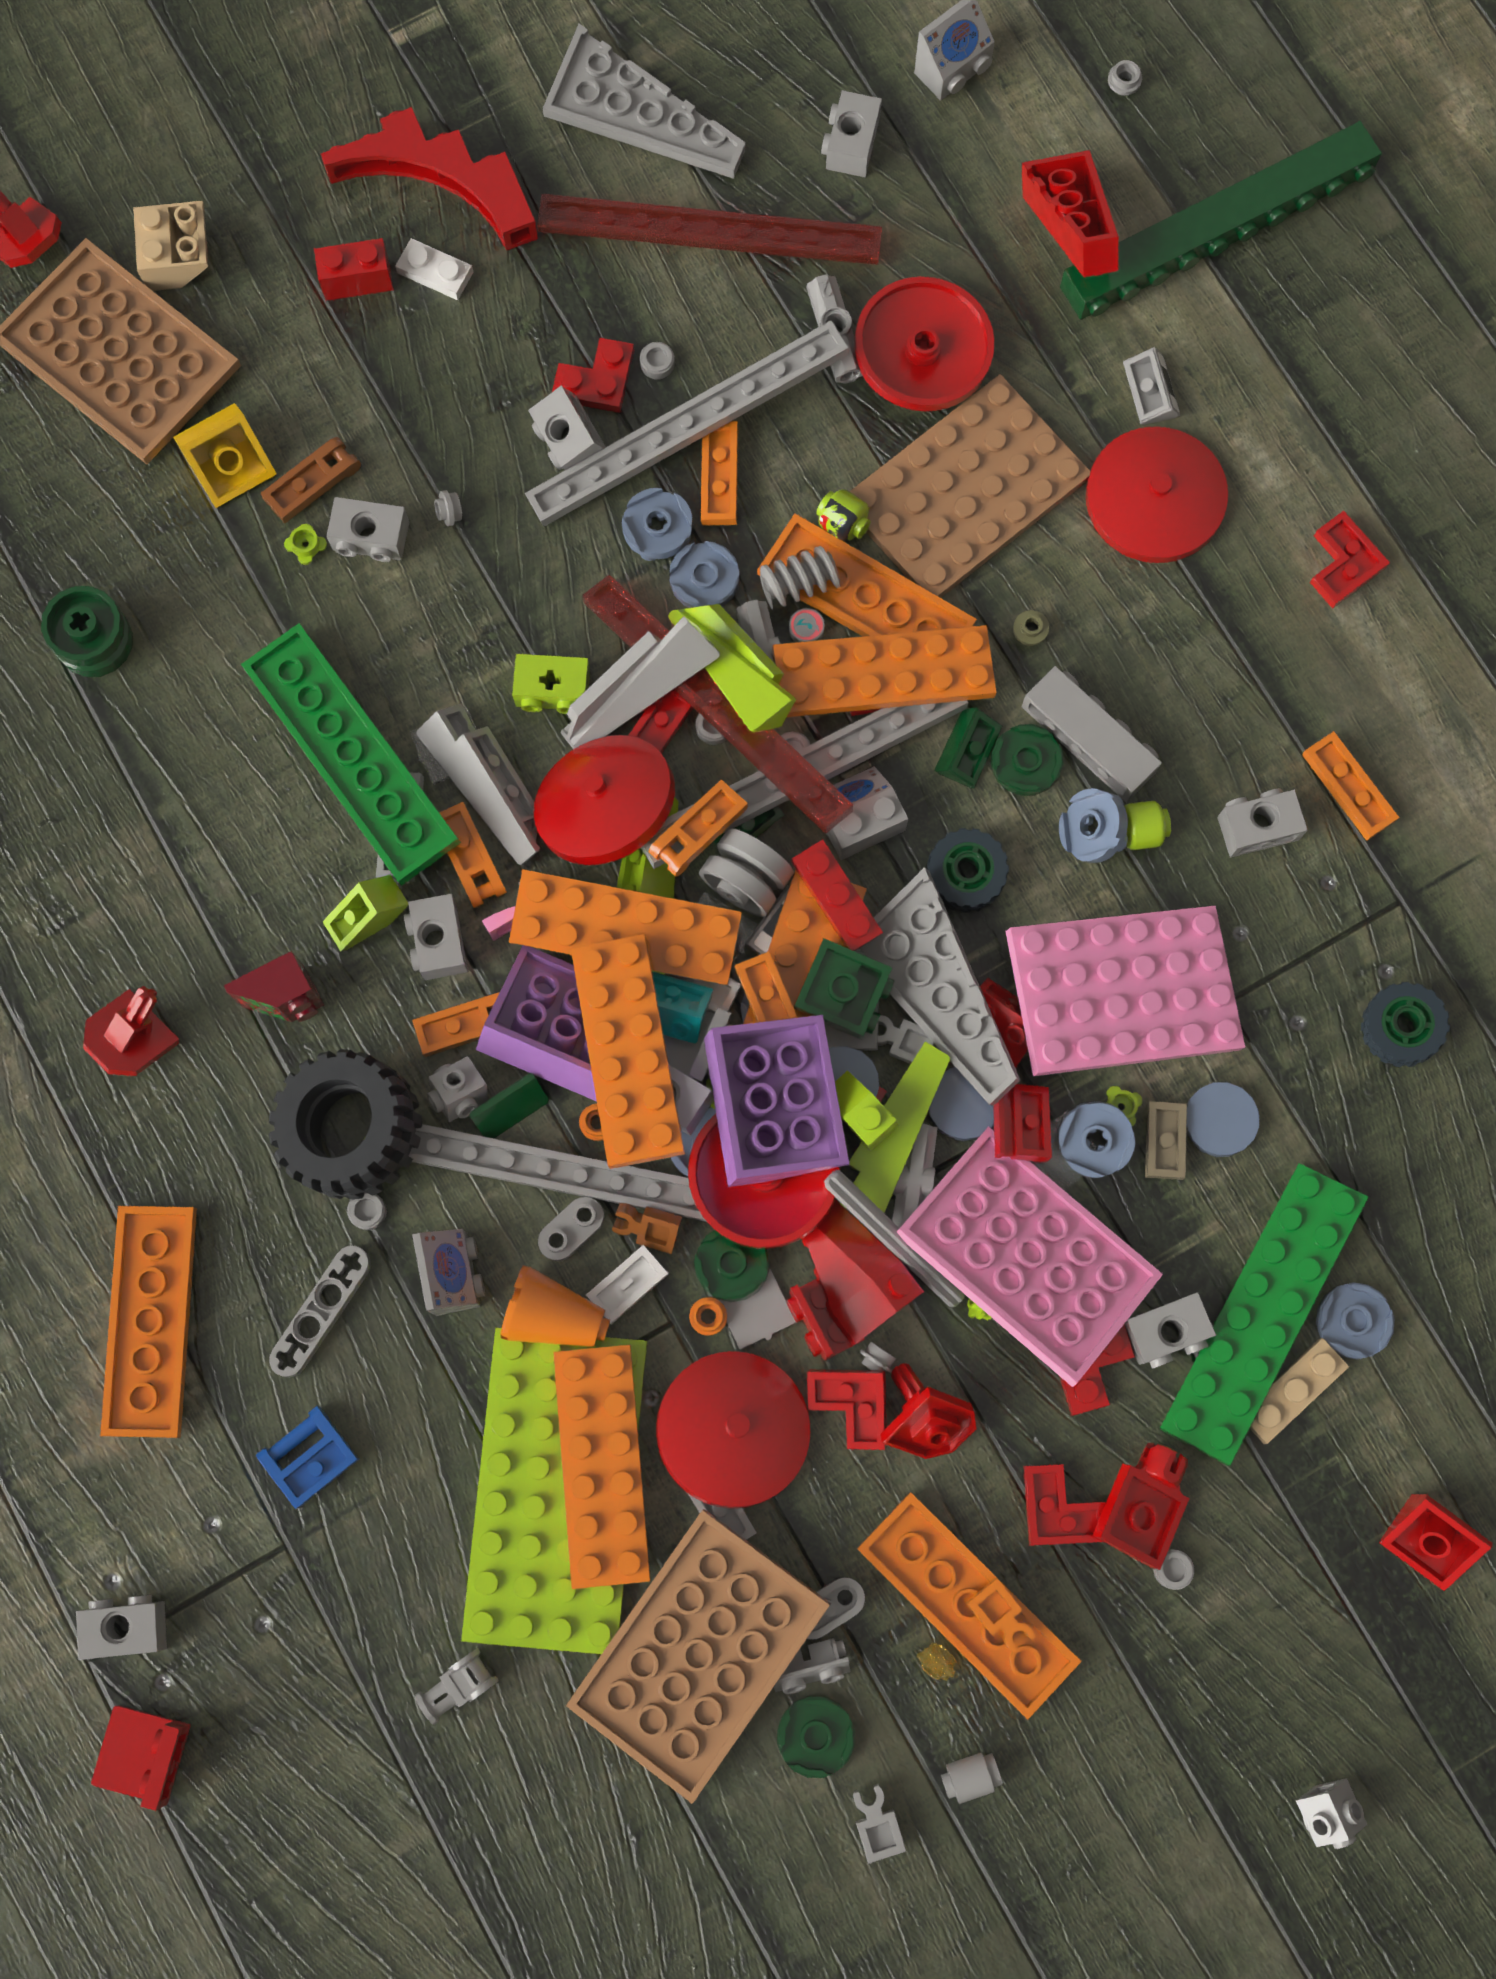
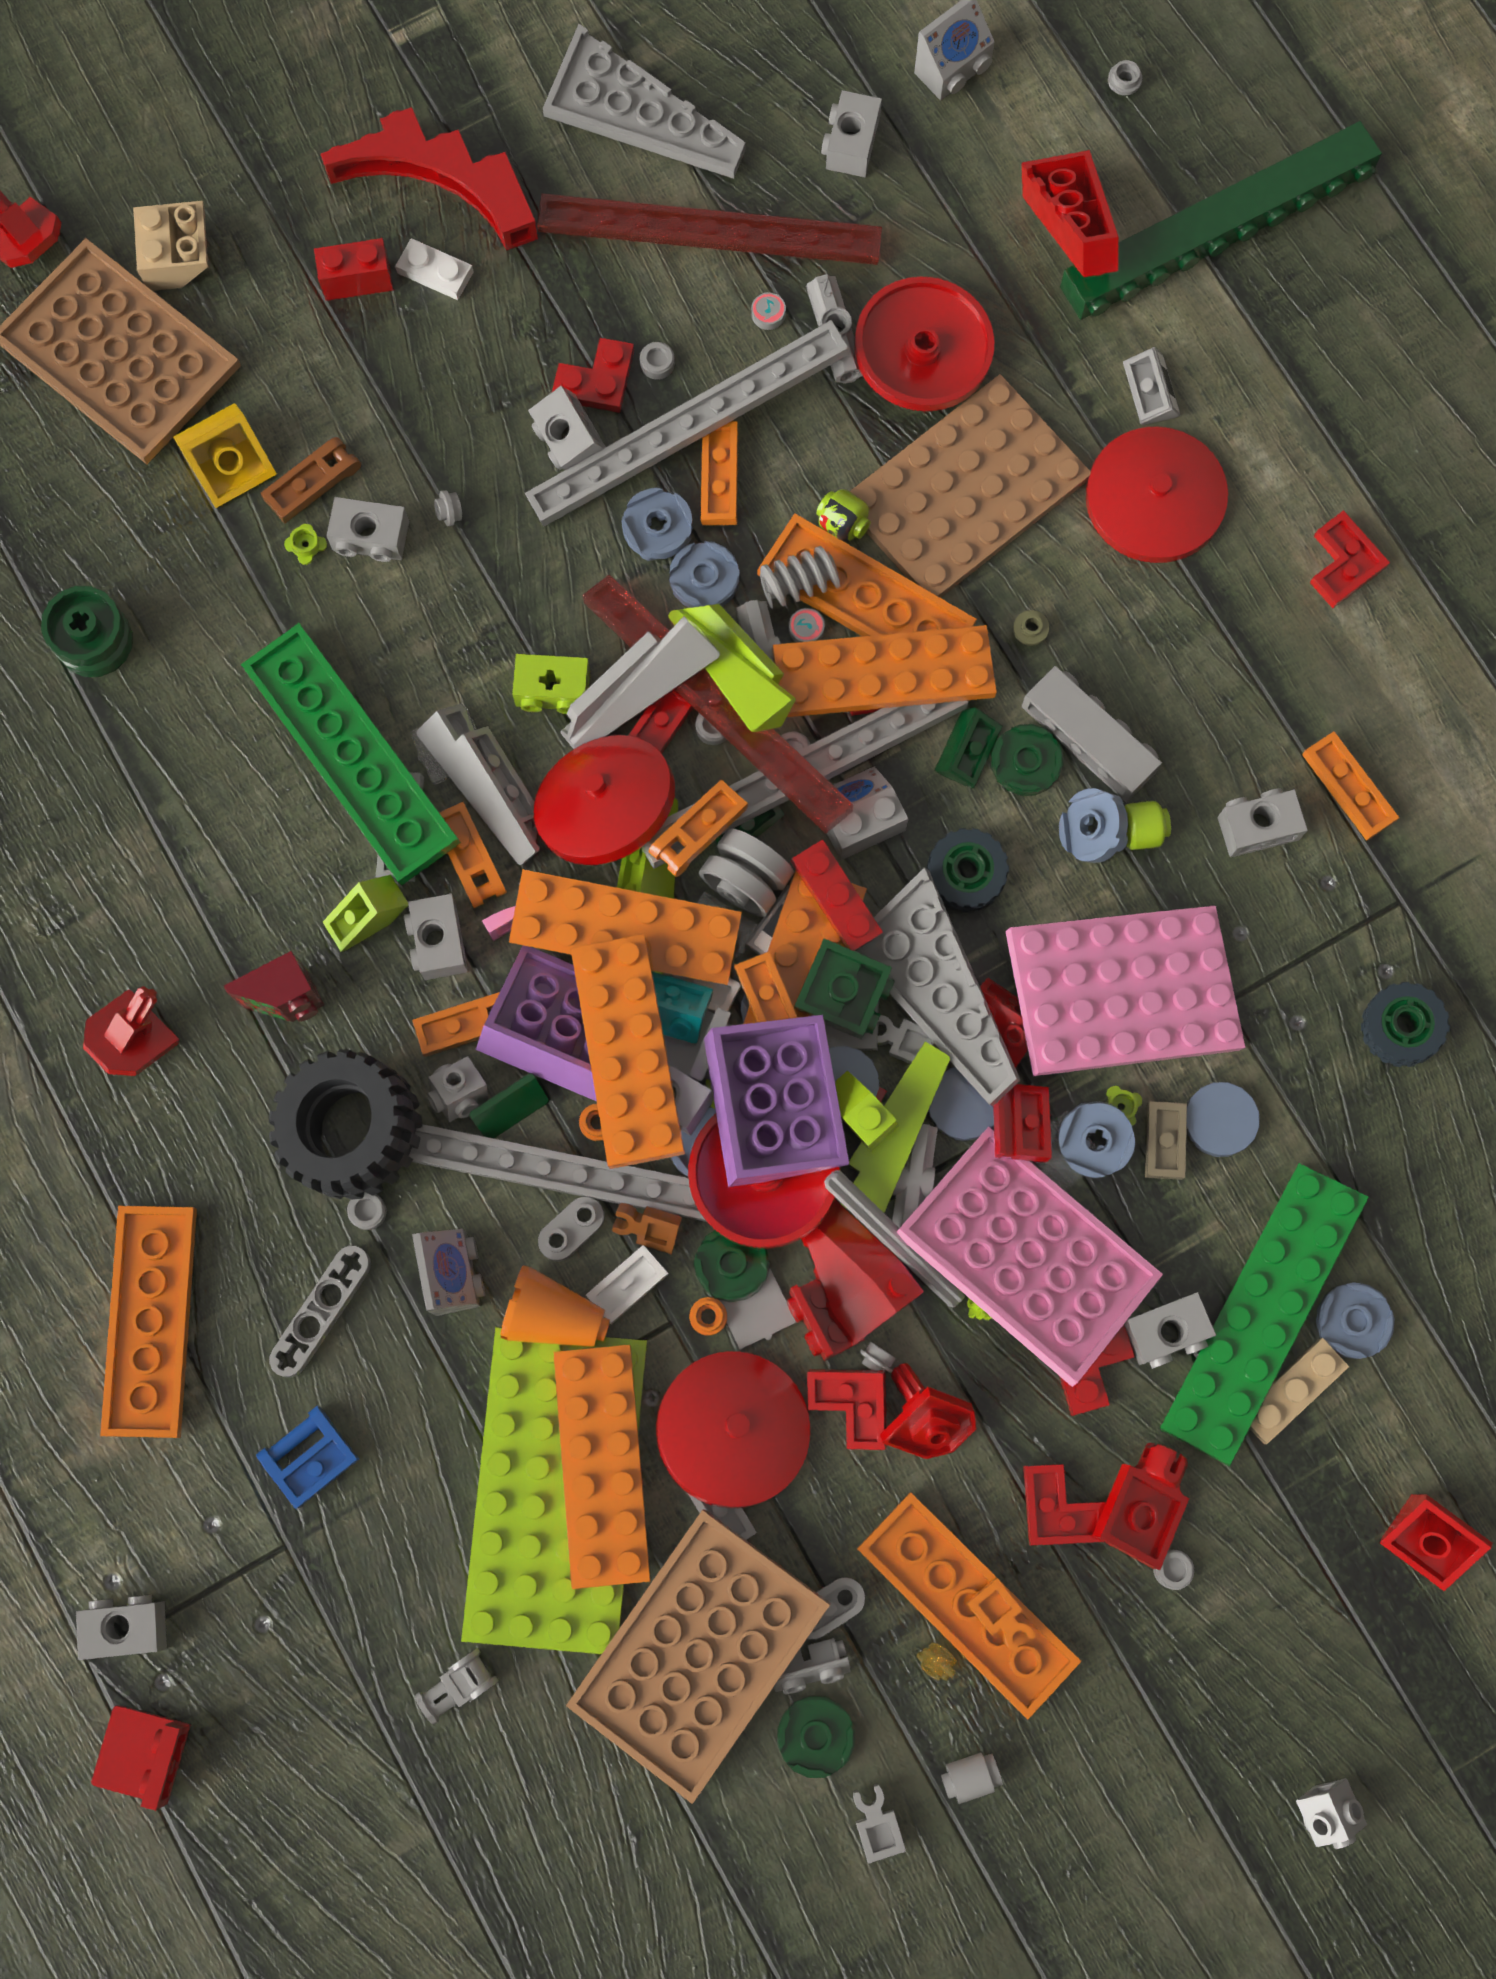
(768, 311): none -> light grey tile

